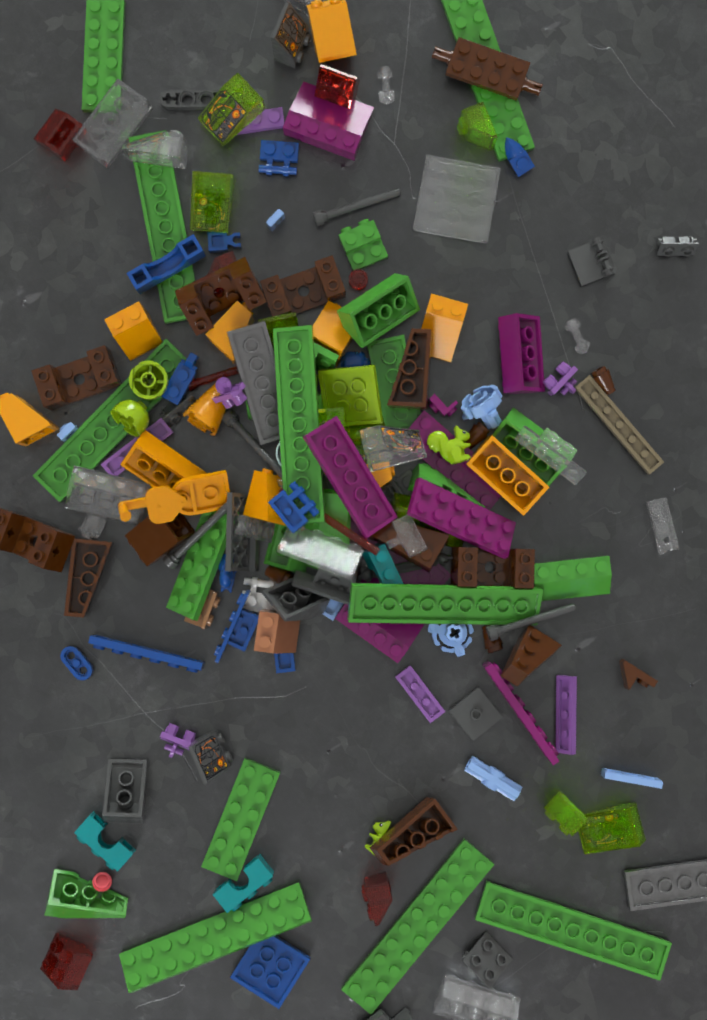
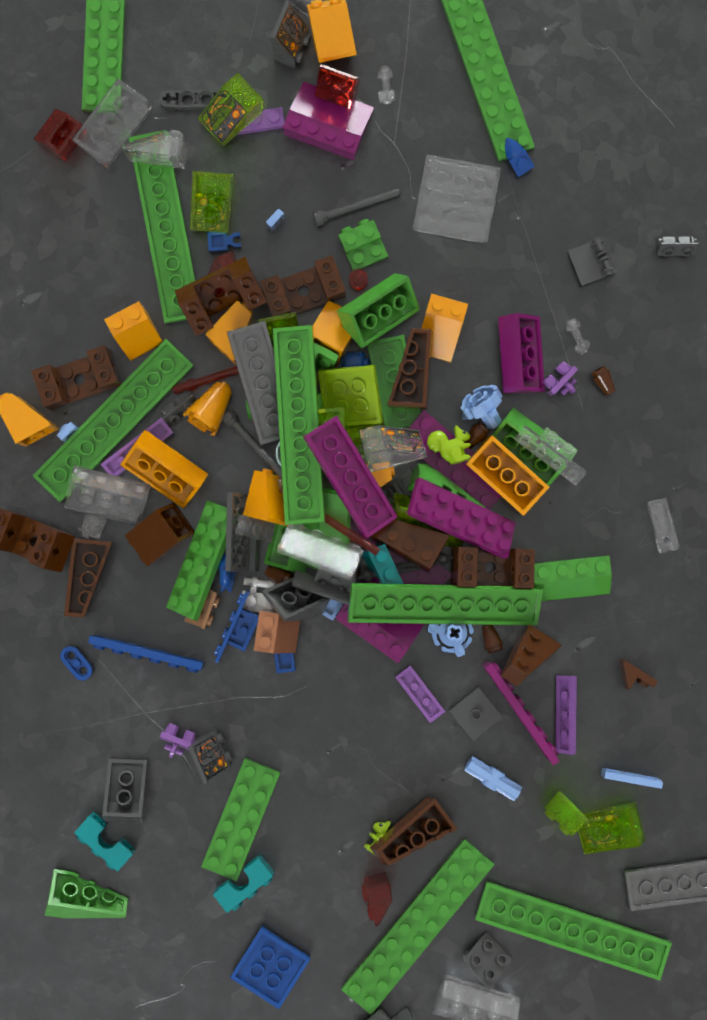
(66, 962): clear red slope -> none
(102, 881): coral plate -> none
(132, 416): lime cylinder -> none
(148, 380): lime cylinder -> none
(150, 274): blue arch -> none
(172, 559): dark grey piece -> none
(181, 379): blue hinge -> none
(188, 496): light orange plate -> none
(214, 937): bright green plate -> none
(229, 393): medium lavender hips -> none
(279, 152): blue plate -> none
(289, 512): blue plate -> none
(407, 536): clear plate -> none
(437, 405): magenta bracket -> none
(477, 126): clear neon green slope -> none
(487, 69): reddish brown plate -> none
(495, 631): dark grey piece -> none
(619, 425): dark tan plate -> none

